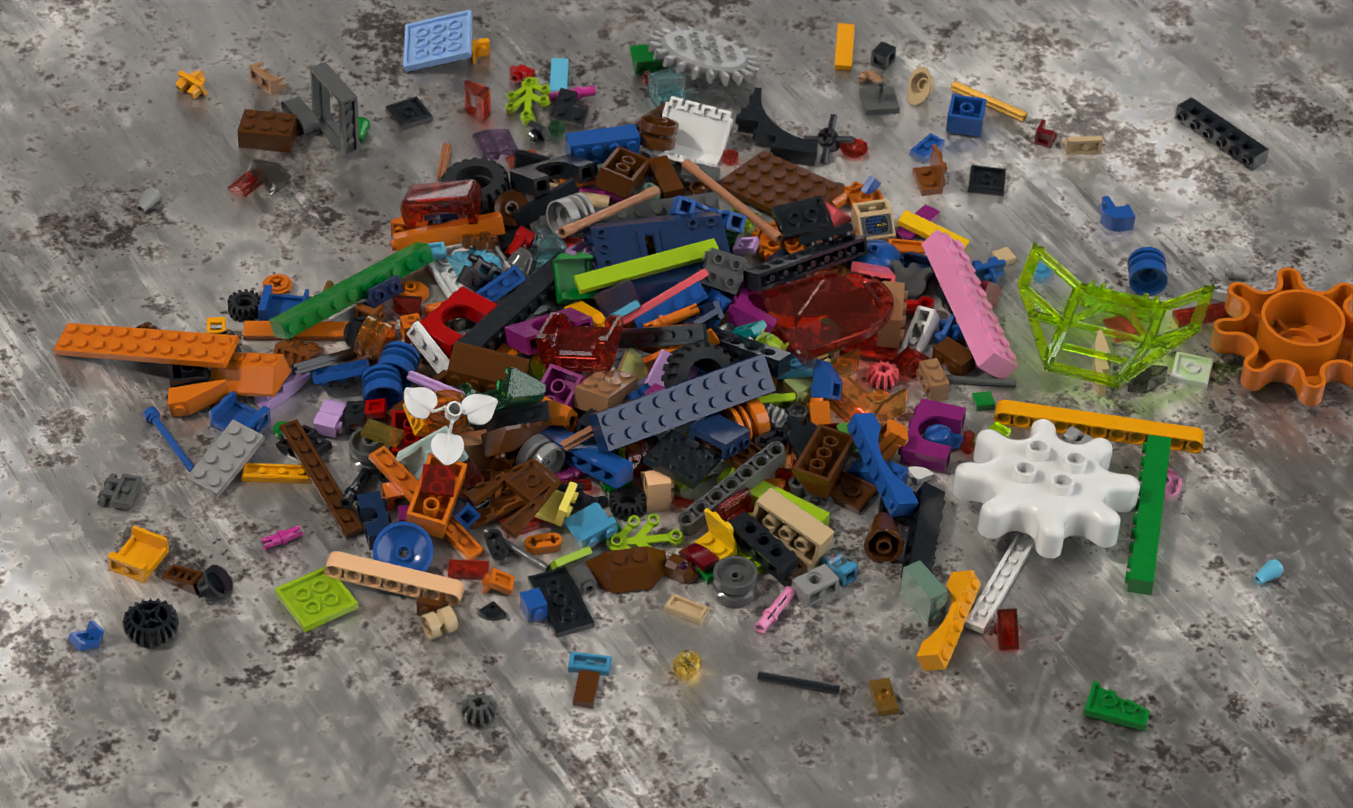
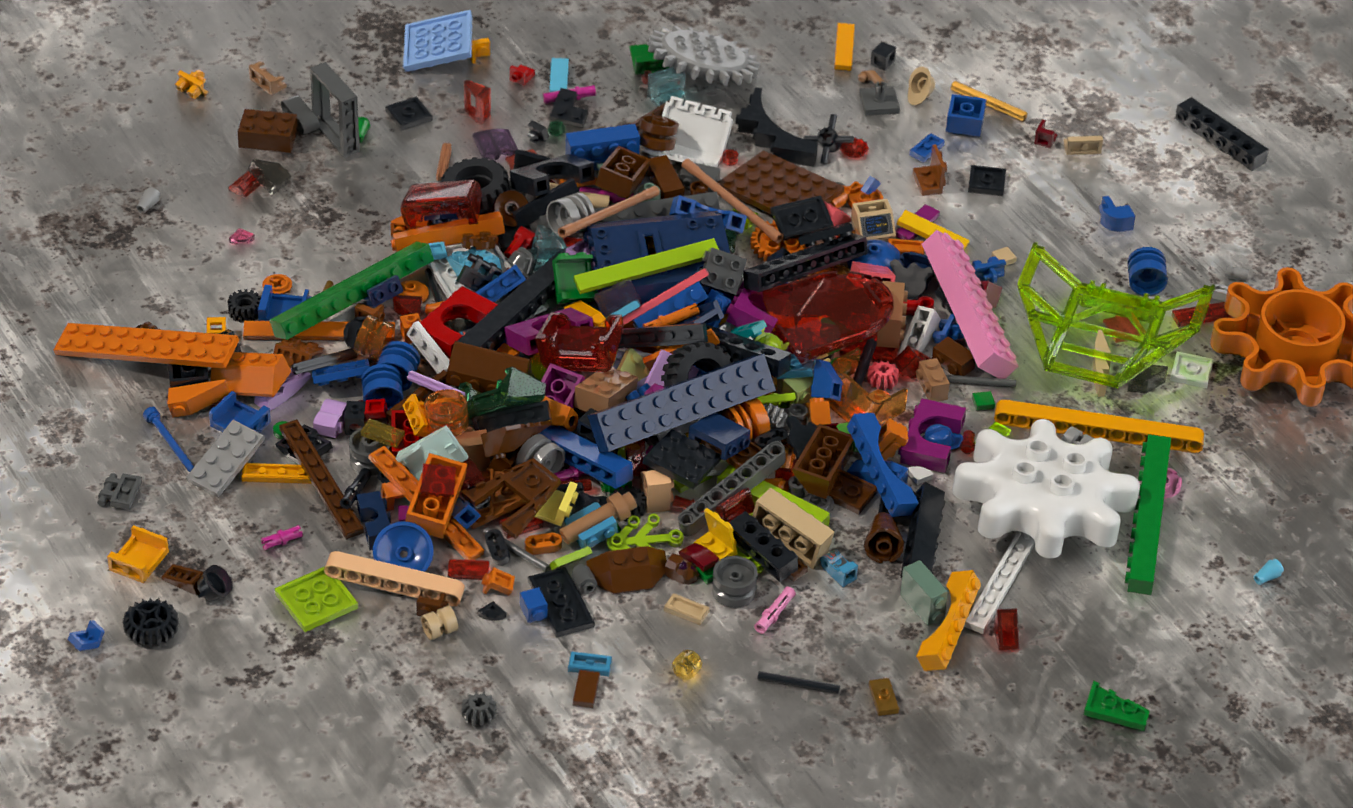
(241, 236): none -> clear pink tile
(433, 285): none -> black bar
(449, 447): white plant -> none
(529, 85): lime plant -> none
(577, 438): nougat axle -> none
(617, 506): none -> medium nougat piece
(746, 246): lavender bracket -> none
(815, 585): light grey brick -> none
(865, 361): none -> black axle
(1042, 273): dark azure plate -> none

